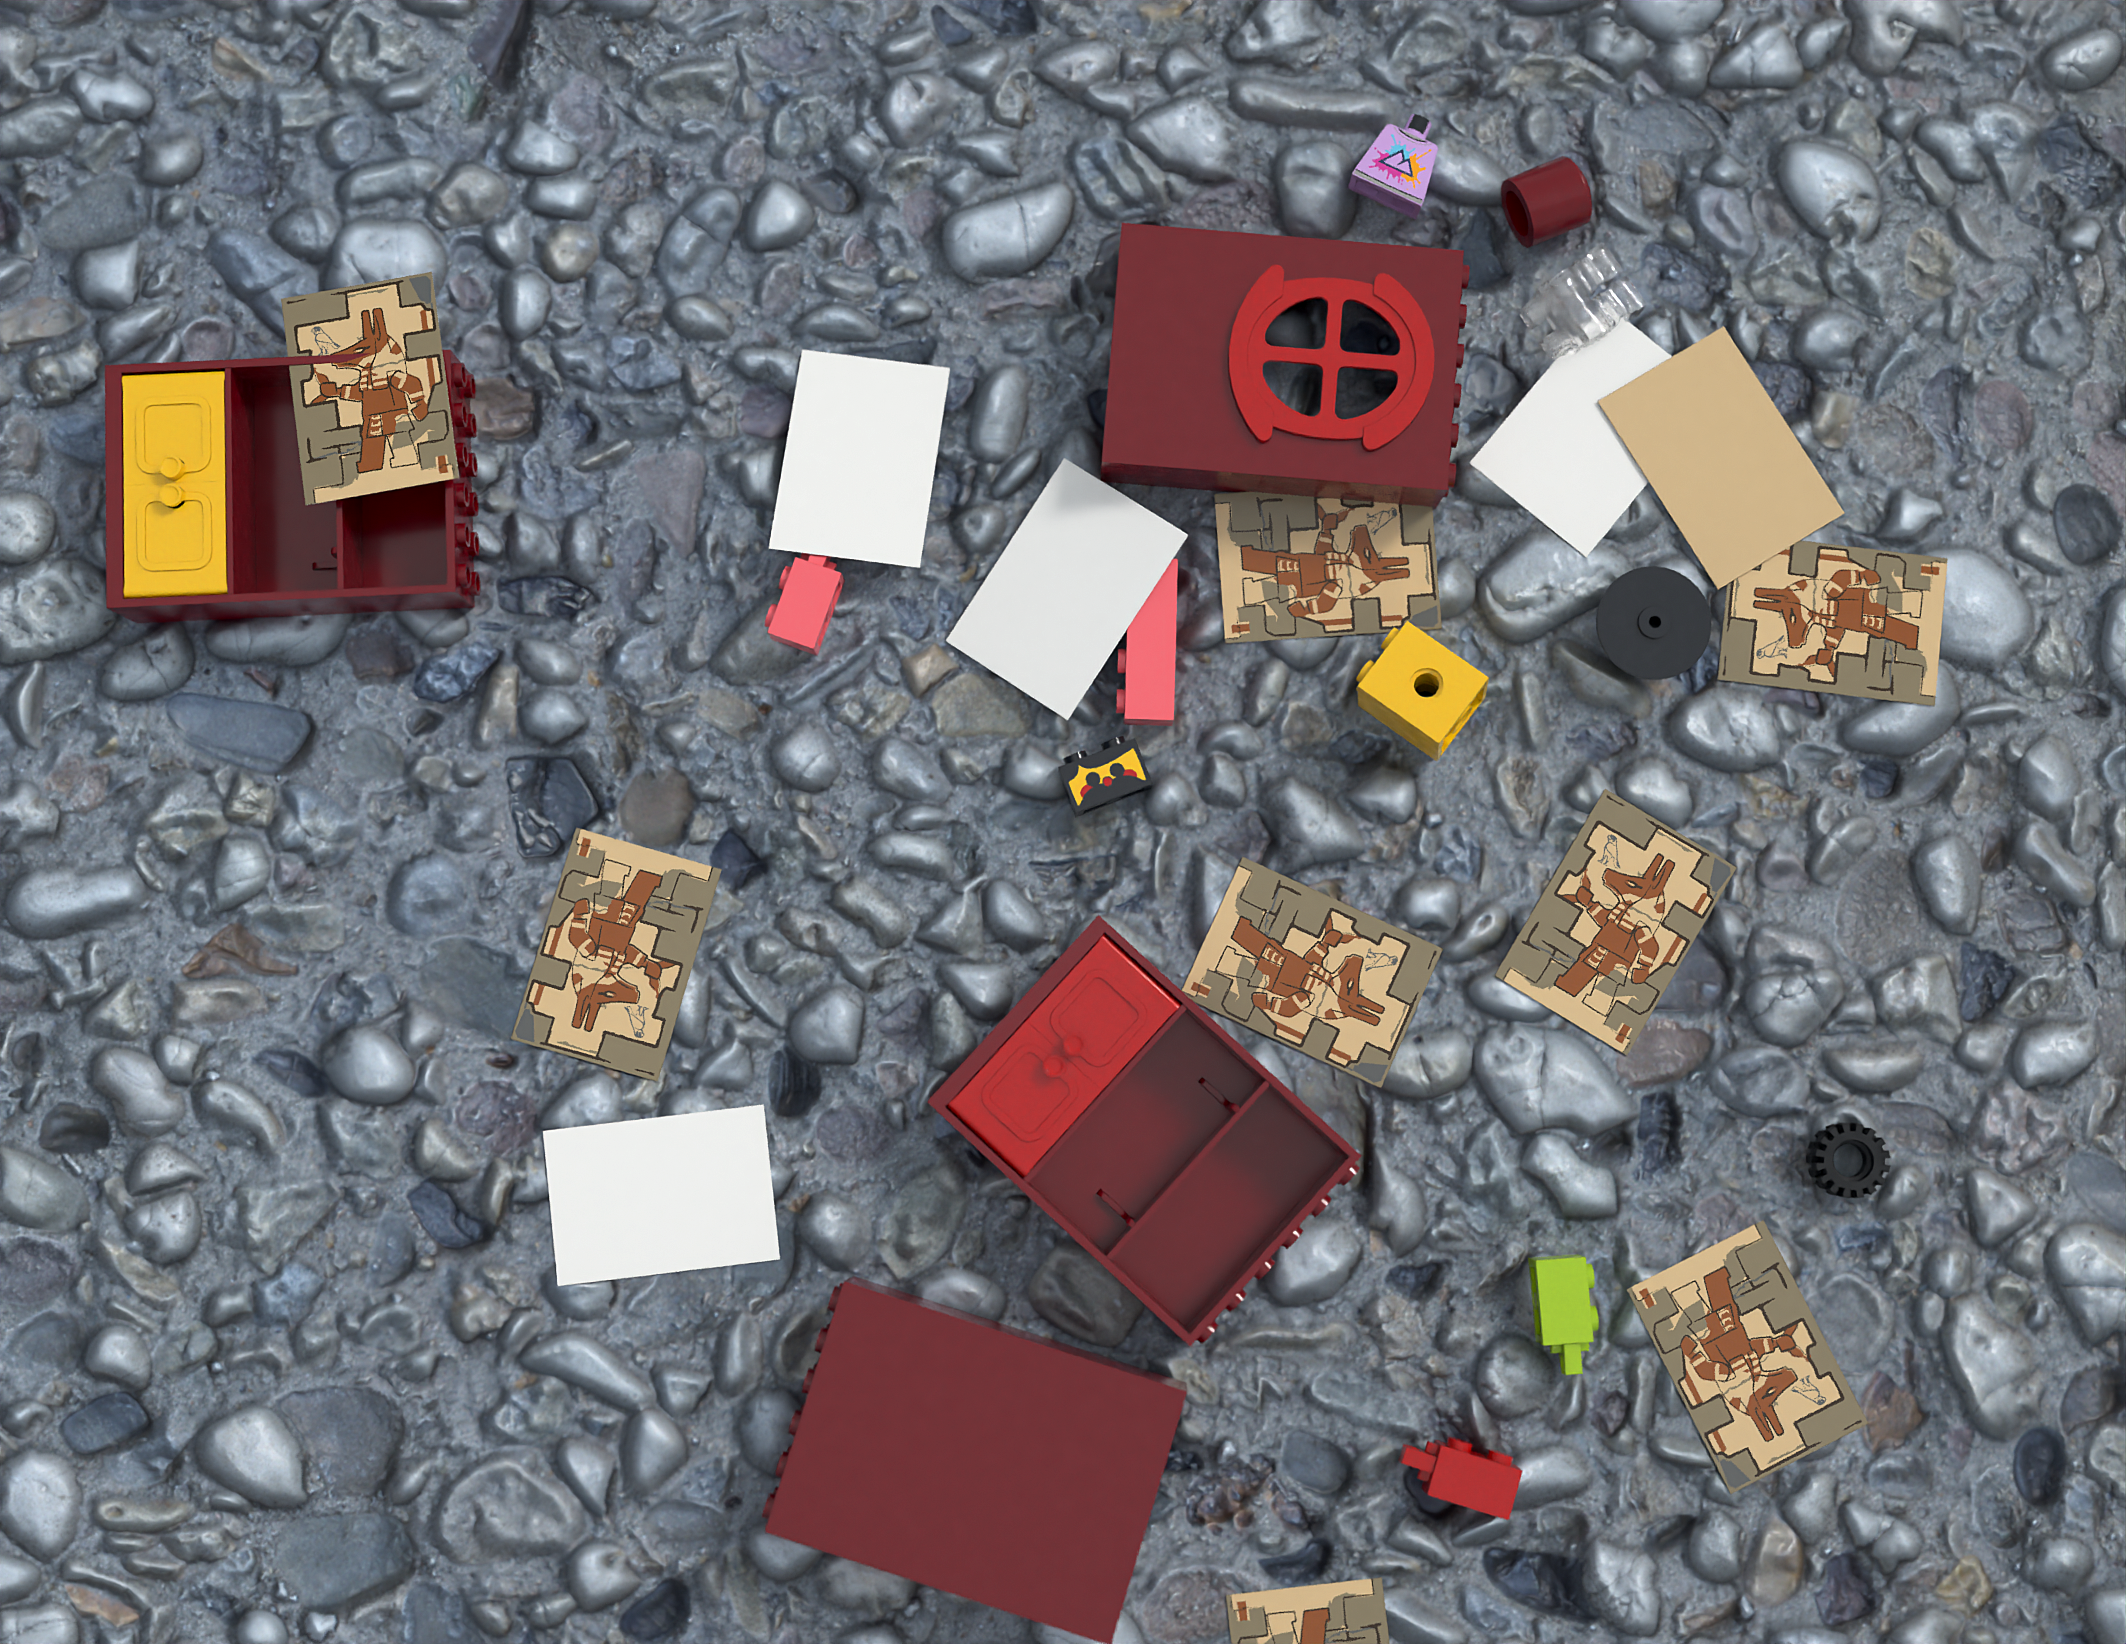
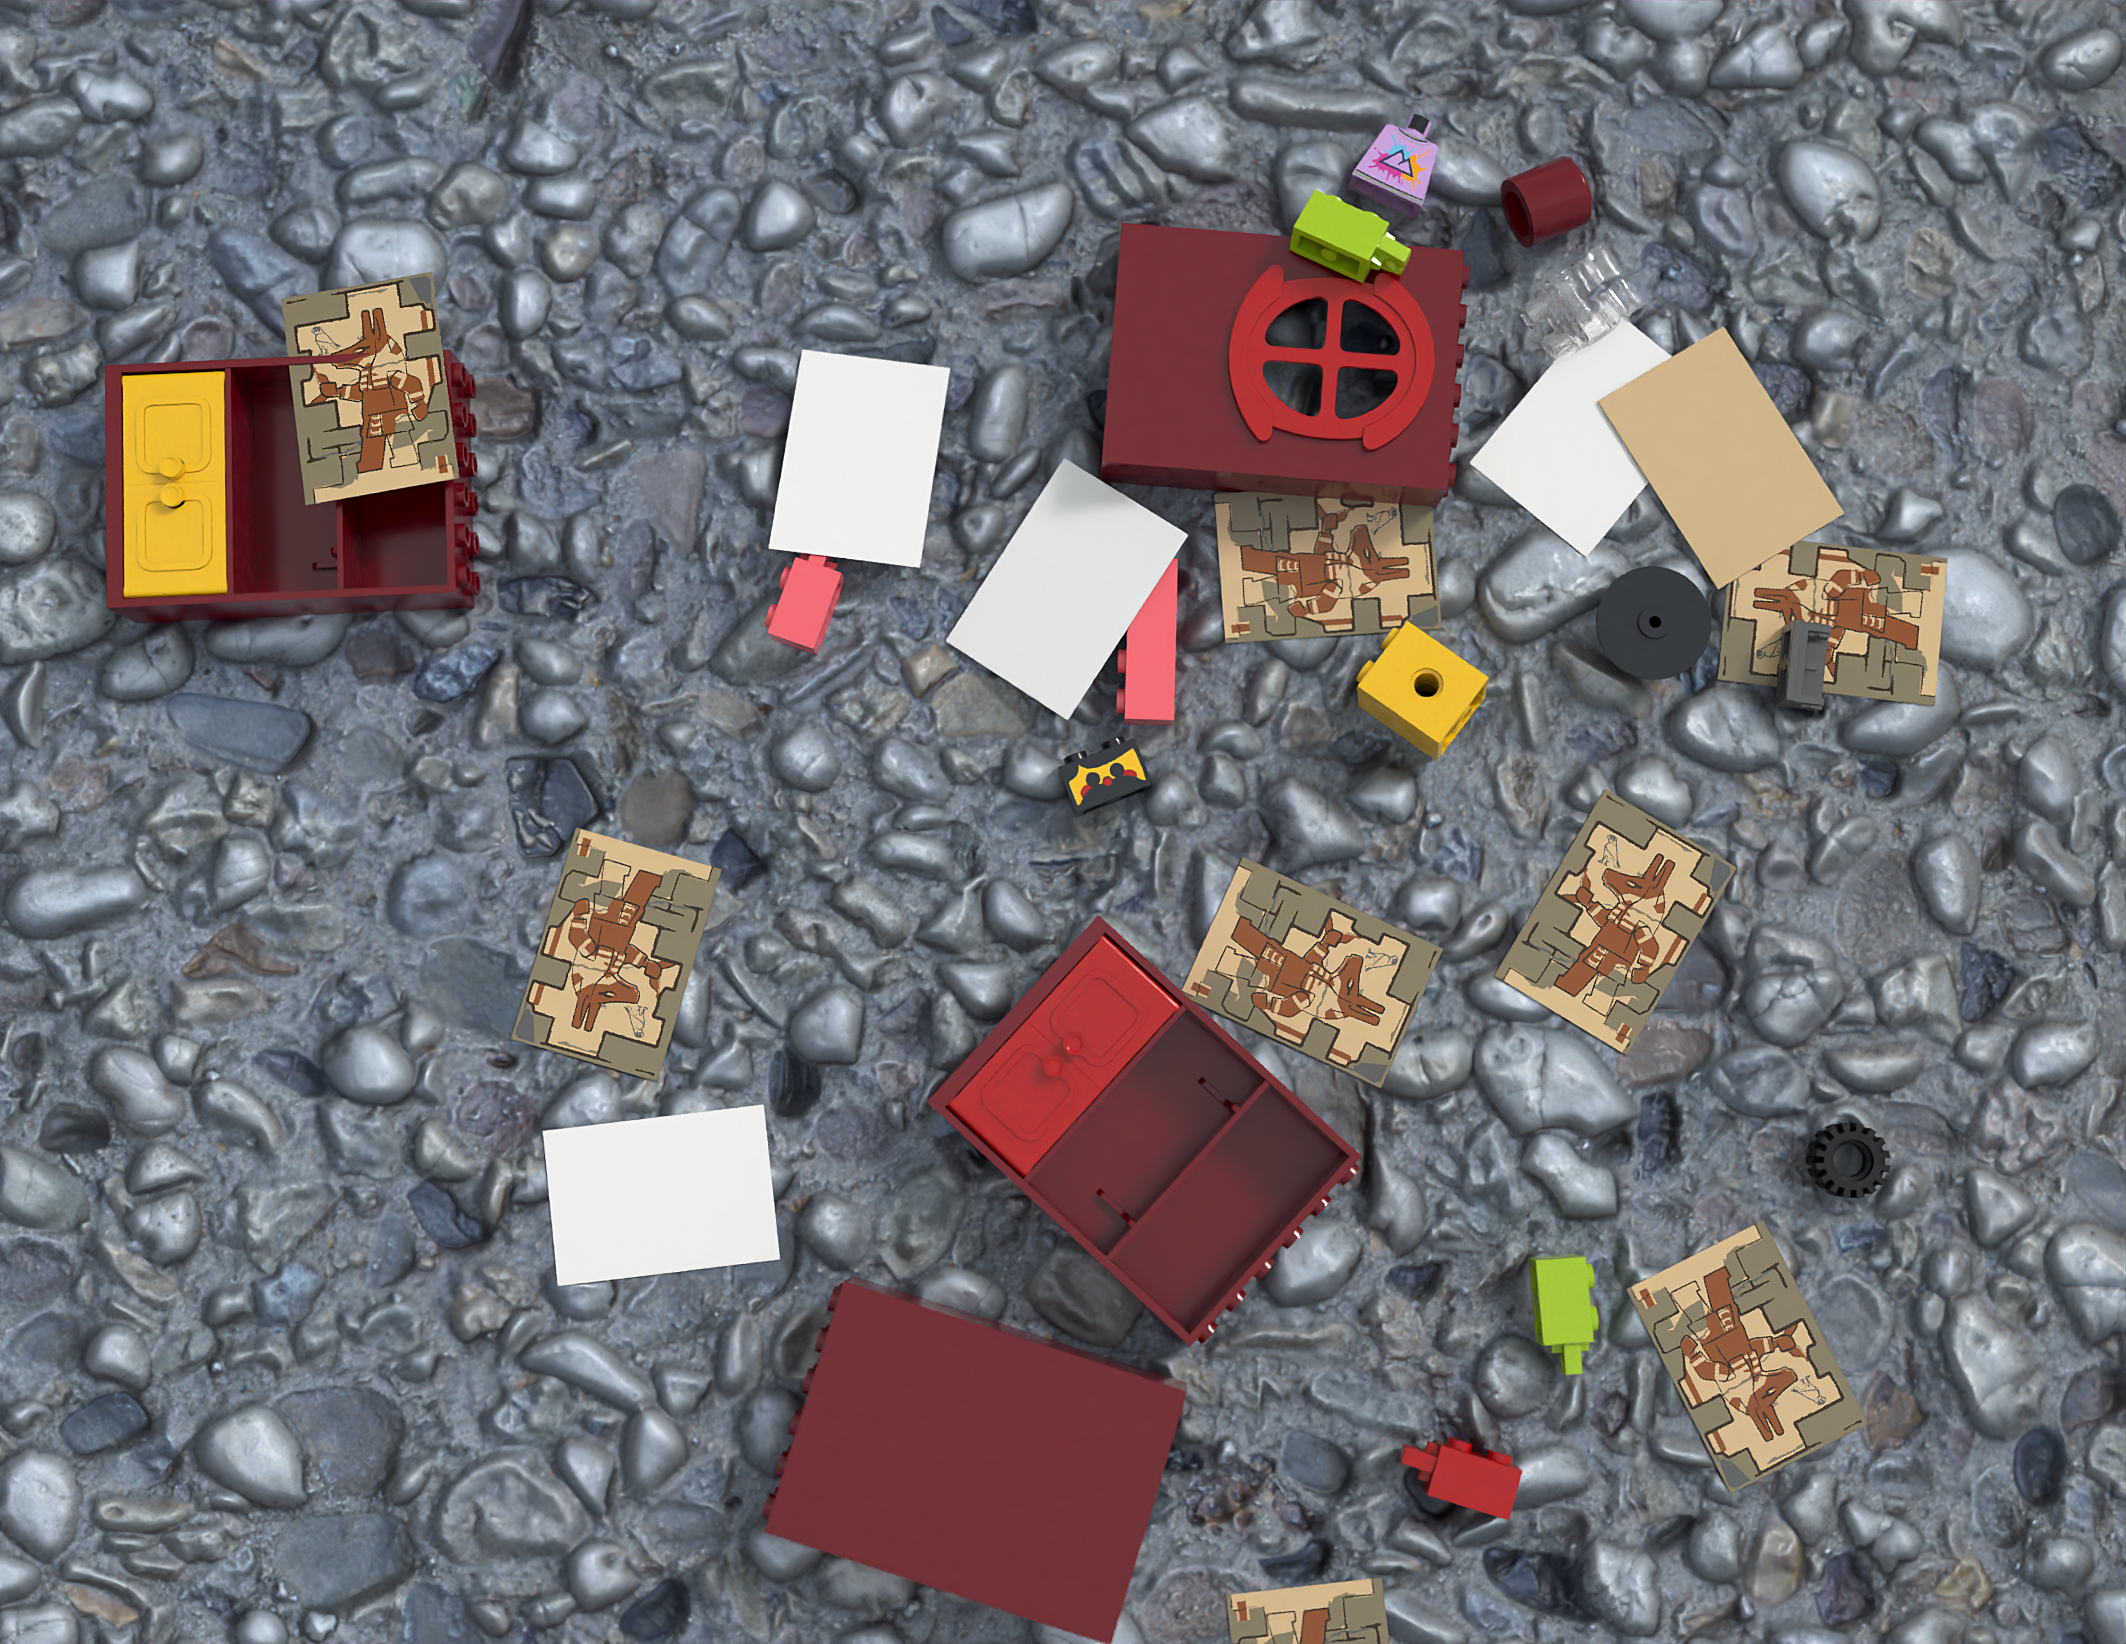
(1346, 238): none -> lime hinge
(1802, 665): none -> dark grey hinge

